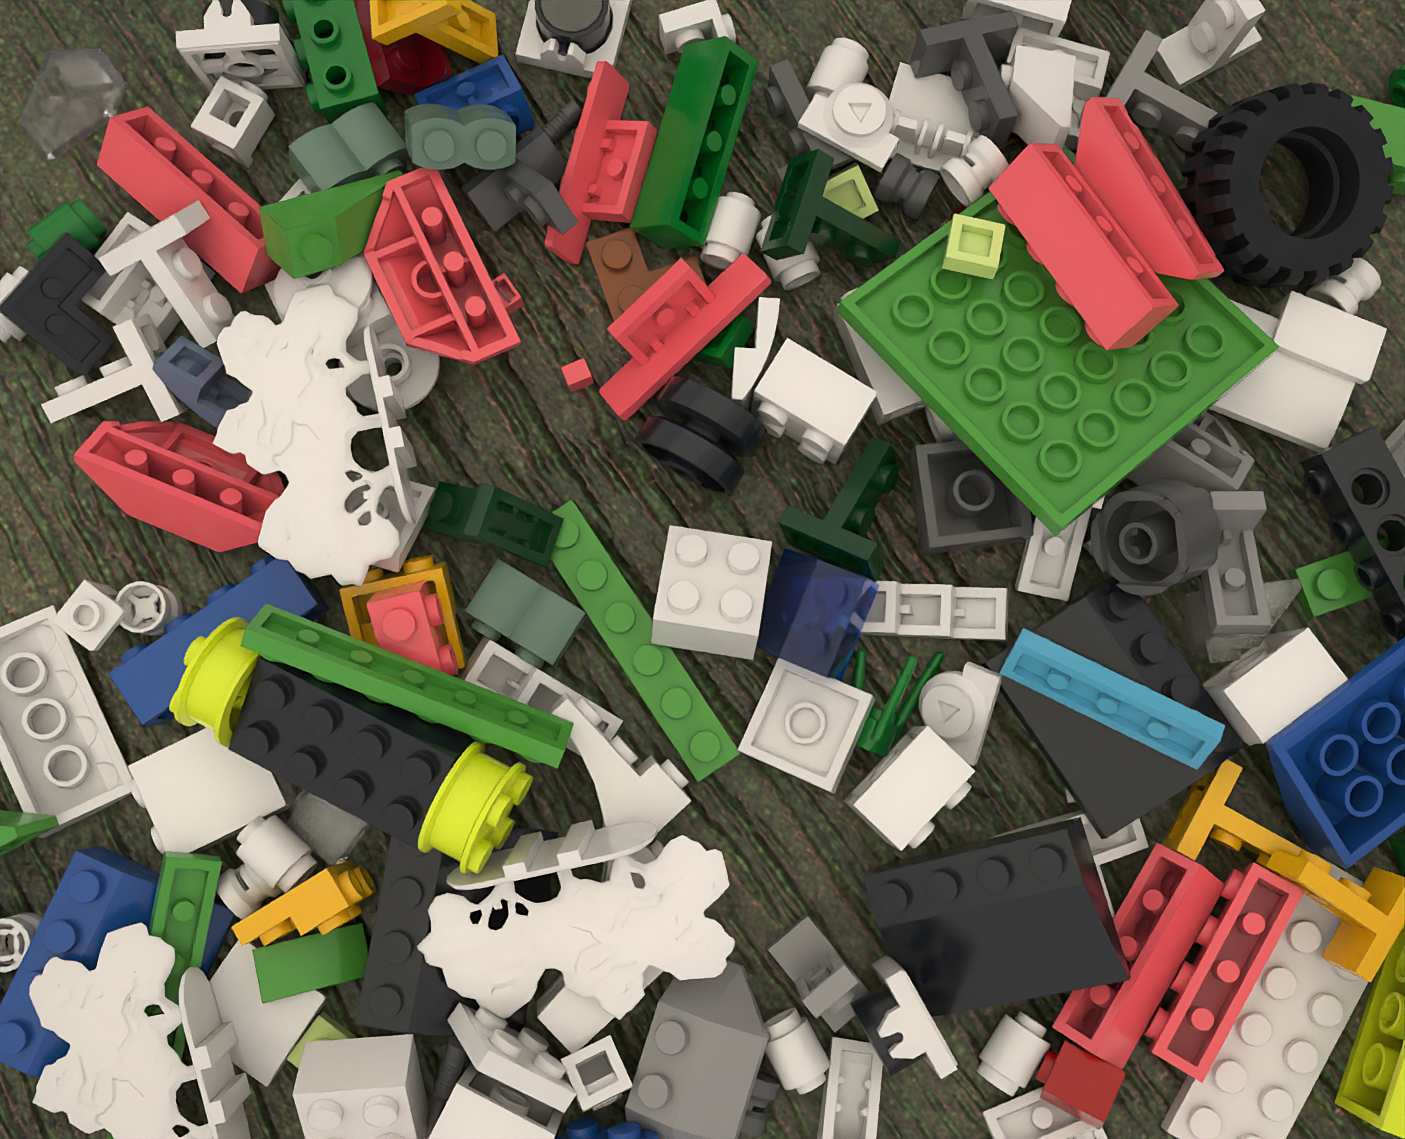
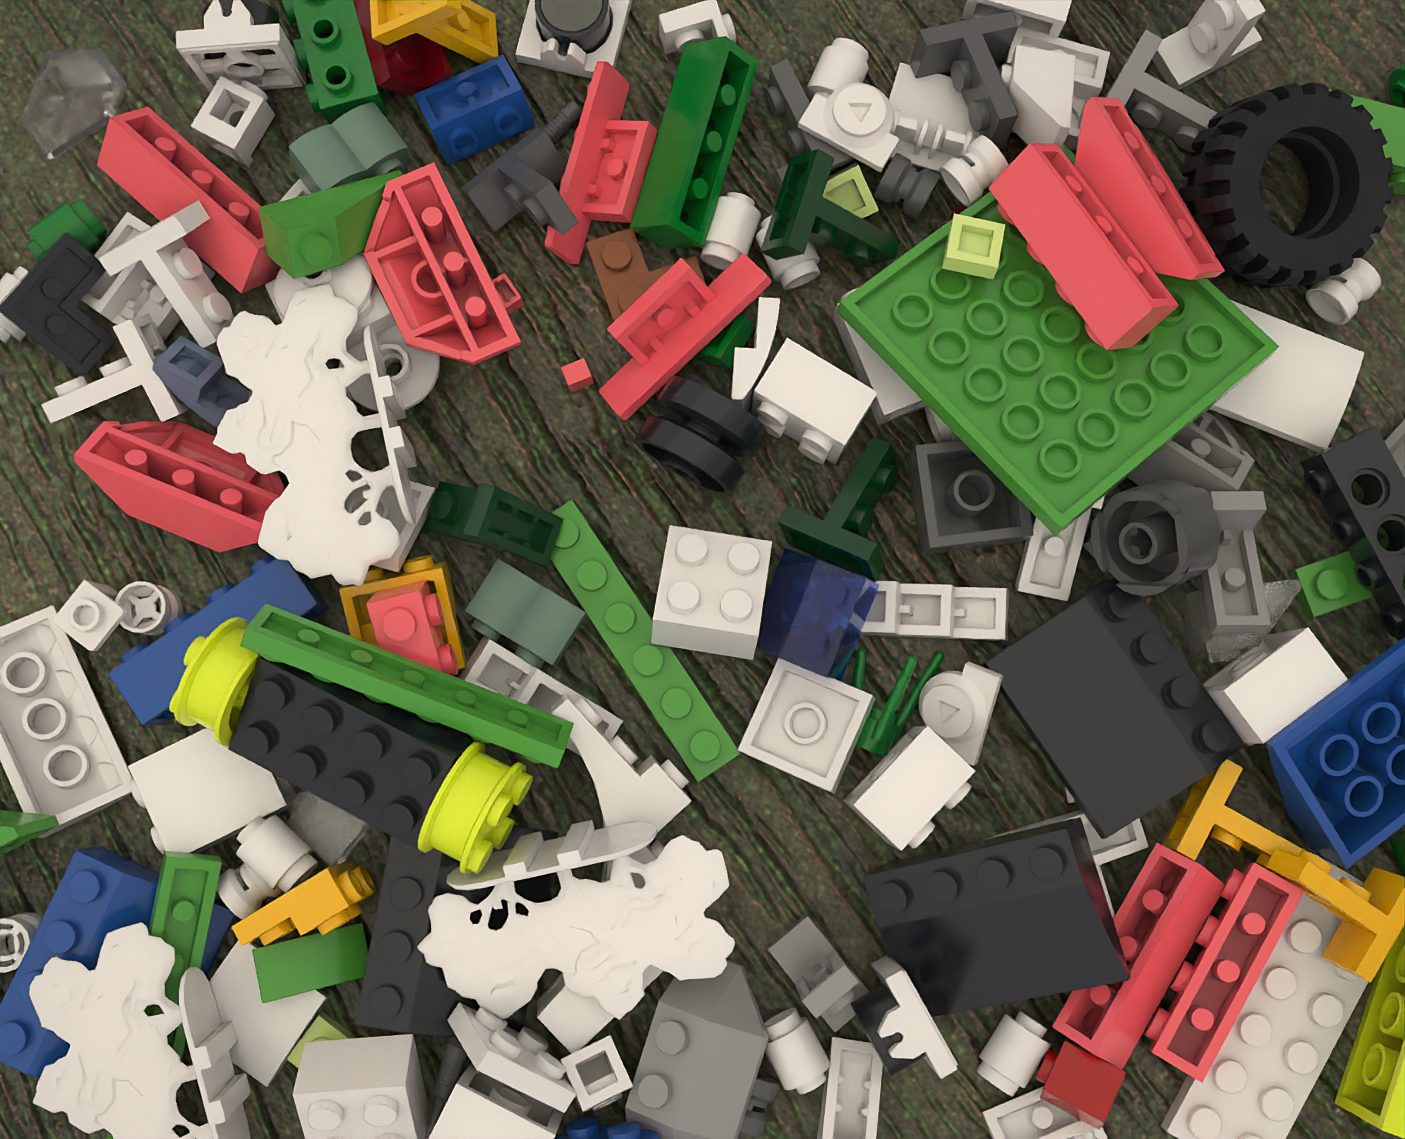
(447, 138): sand green brick -> none
(1112, 699): medium azure plate -> none
(1327, 337): white panel -> none

